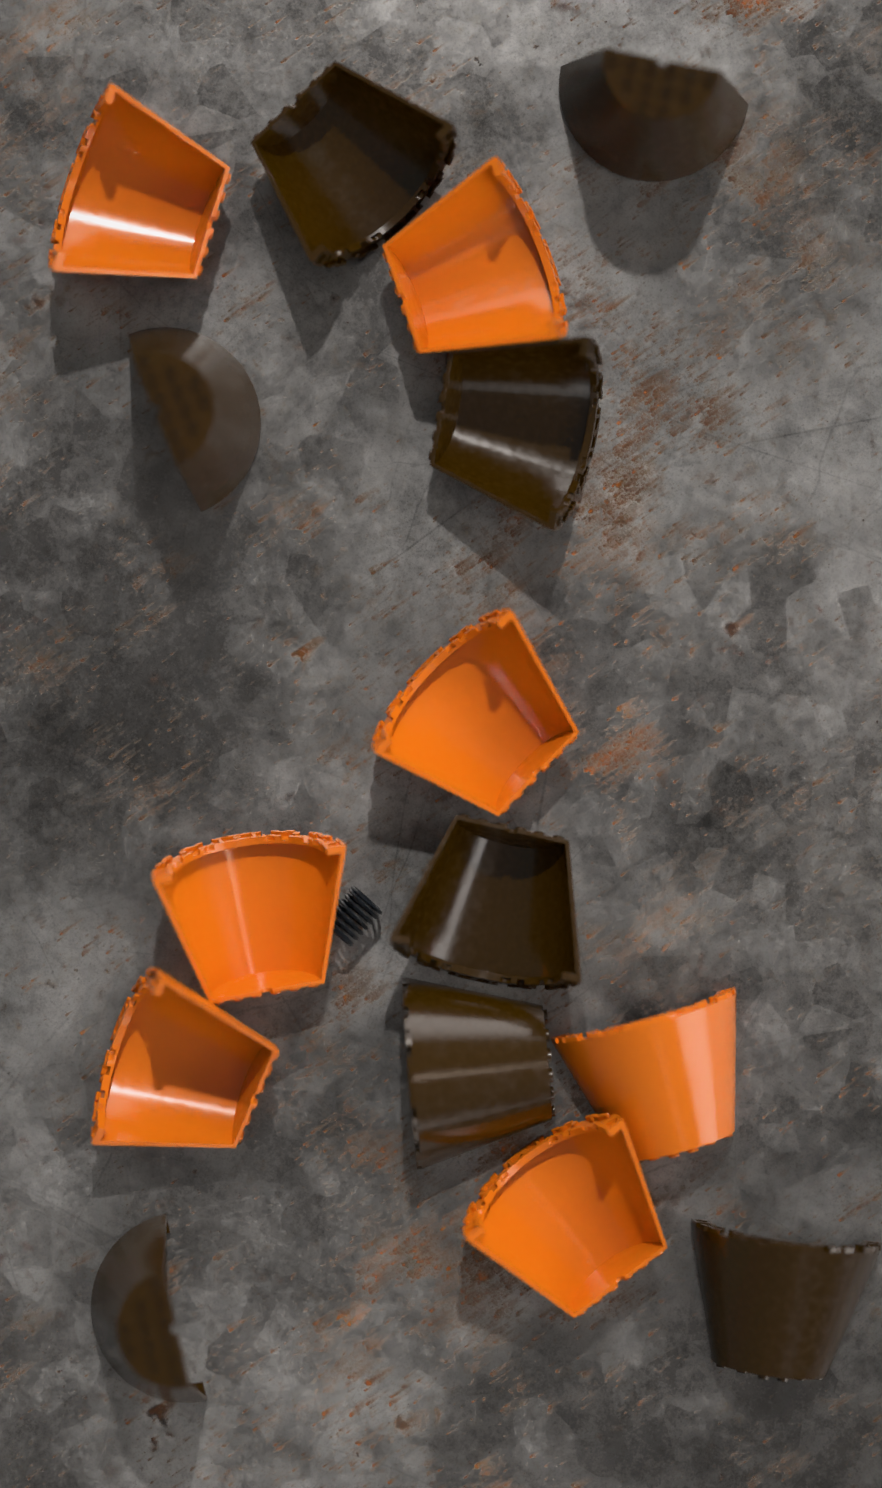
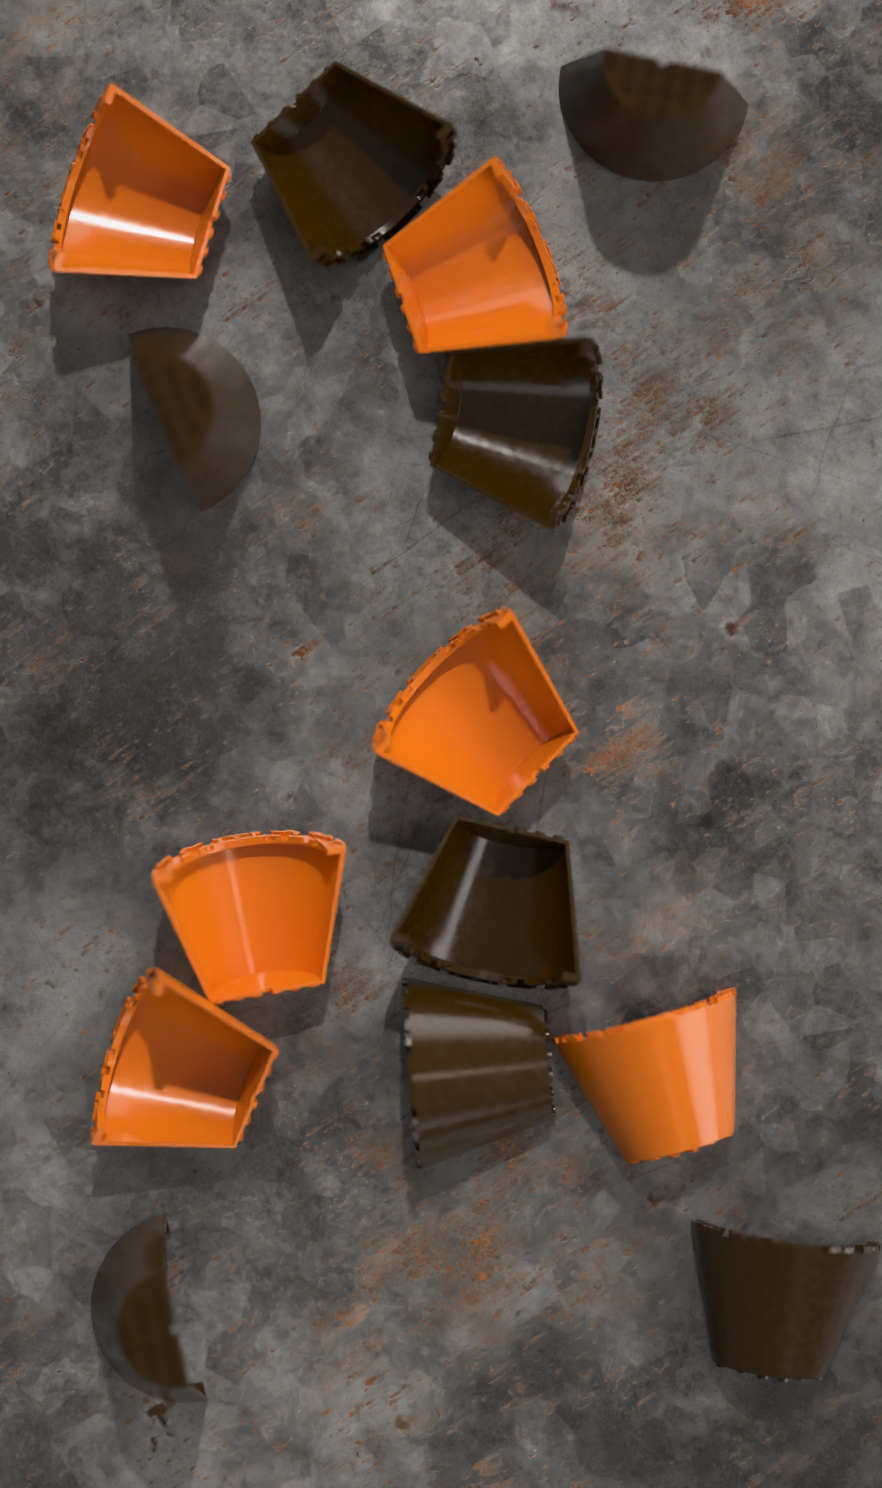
(355, 892): black piece -> none
(570, 1213): orange cone -> none

